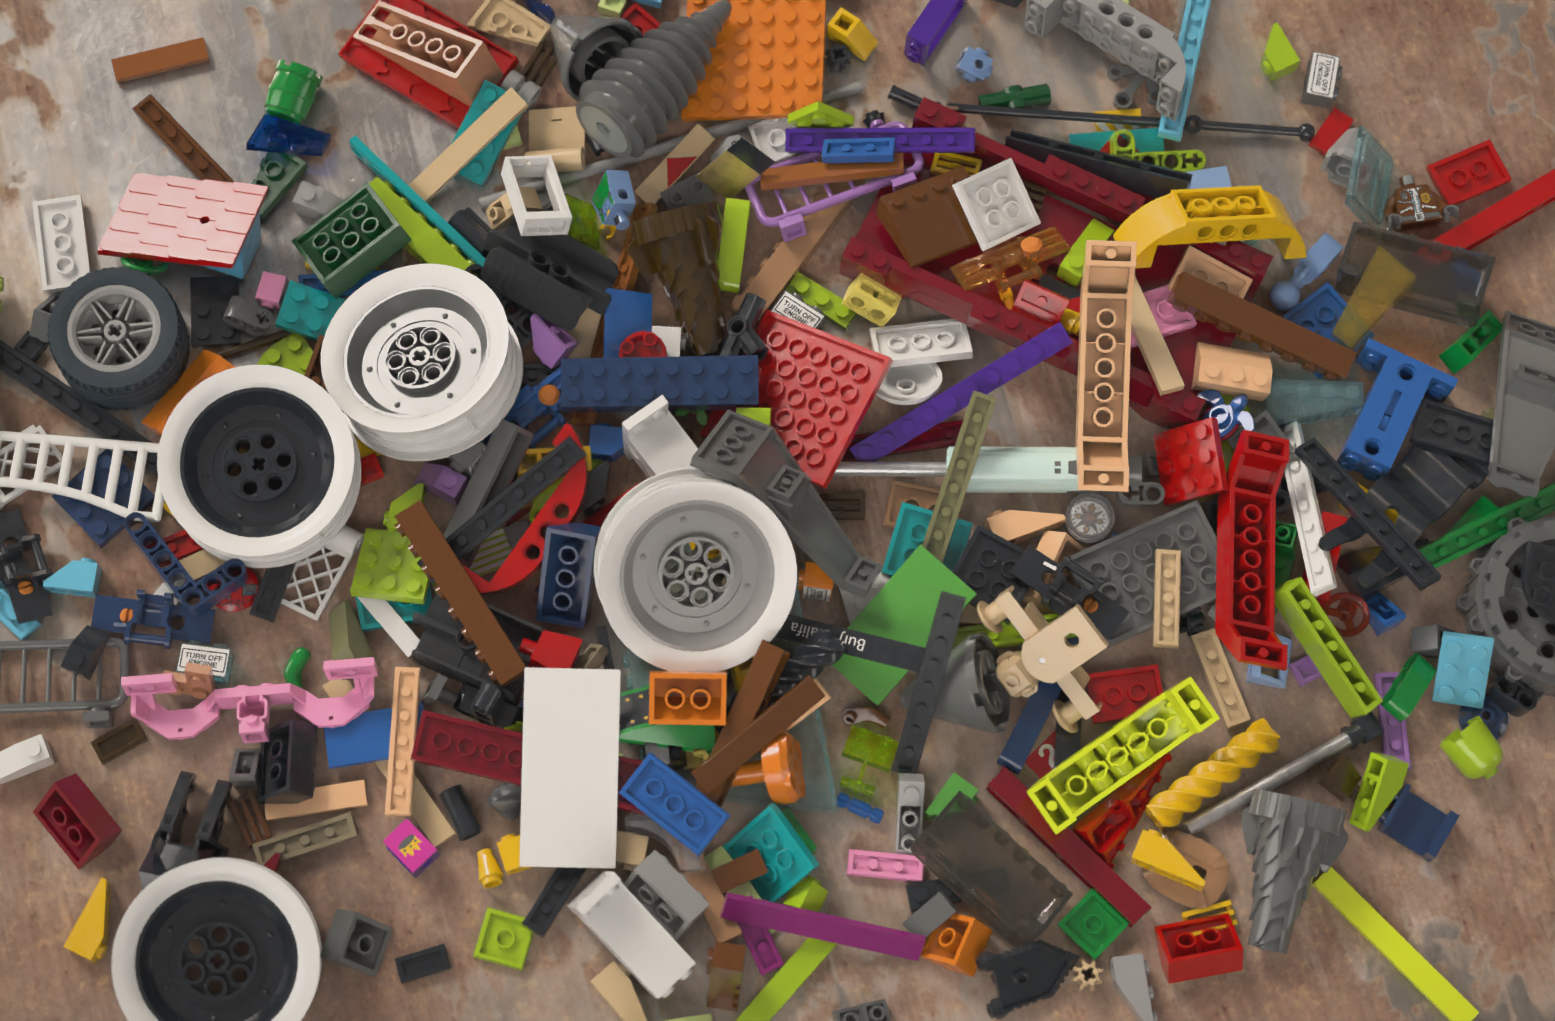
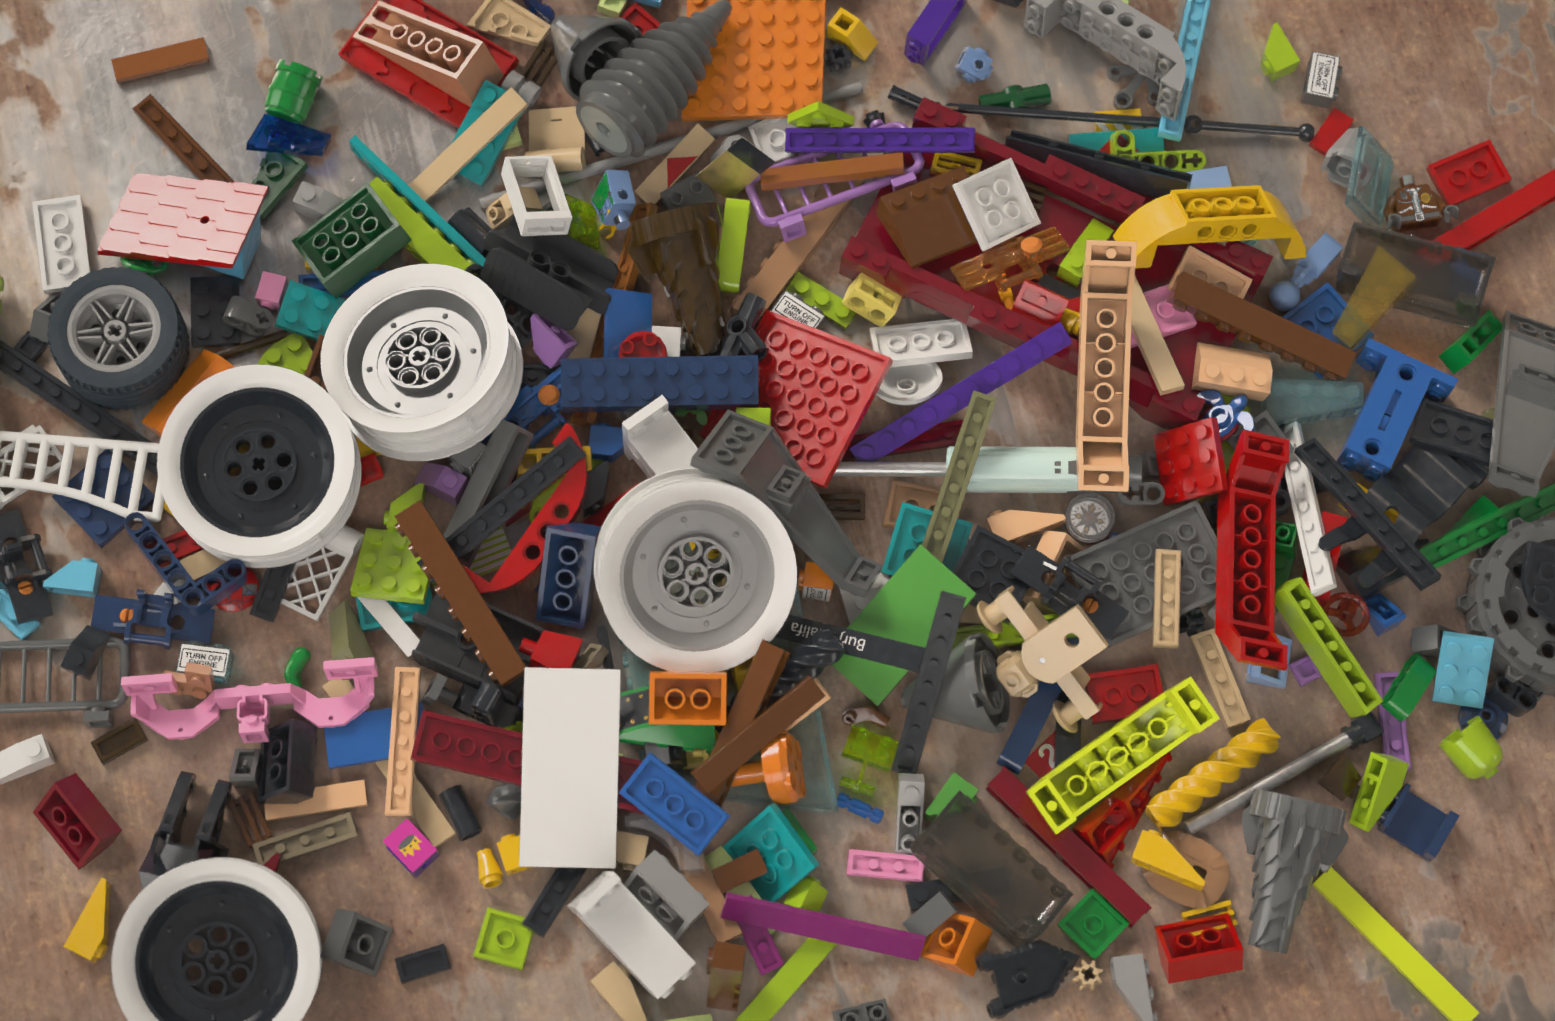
(858, 150): blue plate -> none

